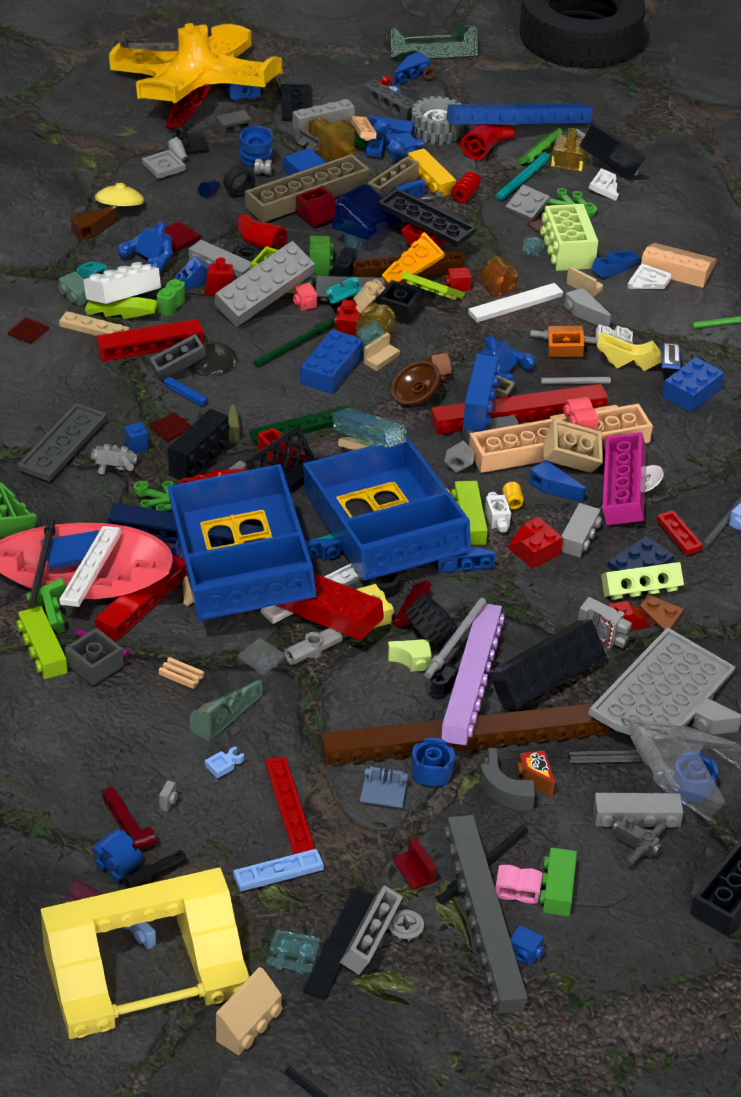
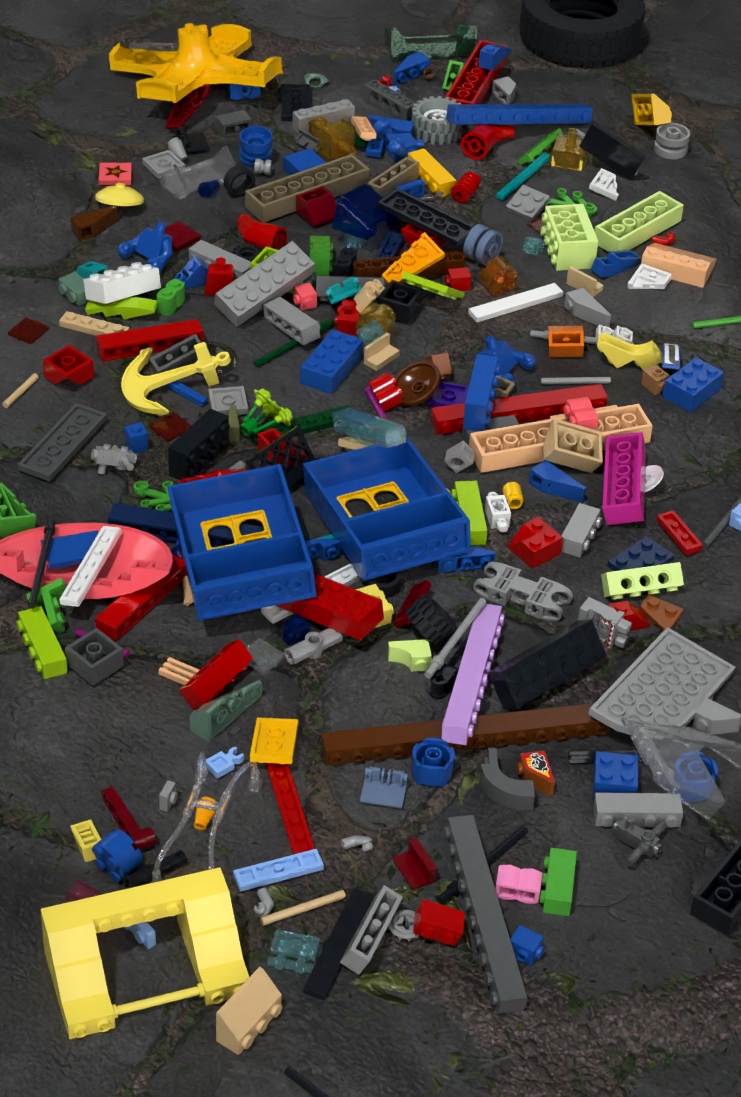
(17, 393): none -> tan bar
(68, 364): none -> red slope
(86, 839): none -> light yellow slope
(115, 173): none -> coral tile
(136, 387): none -> light yellow piece
(187, 180): none -> clear windscreen
(193, 801): none -> clear bar
(203, 816): none -> light orange cone
(216, 674): none -> red brick
(222, 398): none -> light grey plate
(266, 903): none -> light grey arm
(269, 409): none -> plant
(274, 740): none -> yellow plate
(289, 912): none -> tan bar
(291, 320): none -> light grey brick
(295, 630): none -> clear blue brick
(308, 77): none -> sand green piece
(357, 840): none -> light grey arm
(375, 402): none -> magenta bar
(386, 391): none -> red brick
(390, 245): none -> dark blue plate
(438, 922): none -> red brick
(448, 394): none -> dark purple tile
(452, 72): none -> bright green slope
(473, 81): none -> red brick
(482, 244): none -> sand blue wheel
(492, 55): none -> blue slope
(504, 89): none -> light grey slope
(523, 591): none -> light grey piece
(615, 773): none -> blue brick
(639, 223): none -> yellowish green brick
(650, 110): none -> yellow slope
(654, 379): none -> medium nougat brick
(664, 240): none -> red arm
(671, 141): none -> light grey wheel

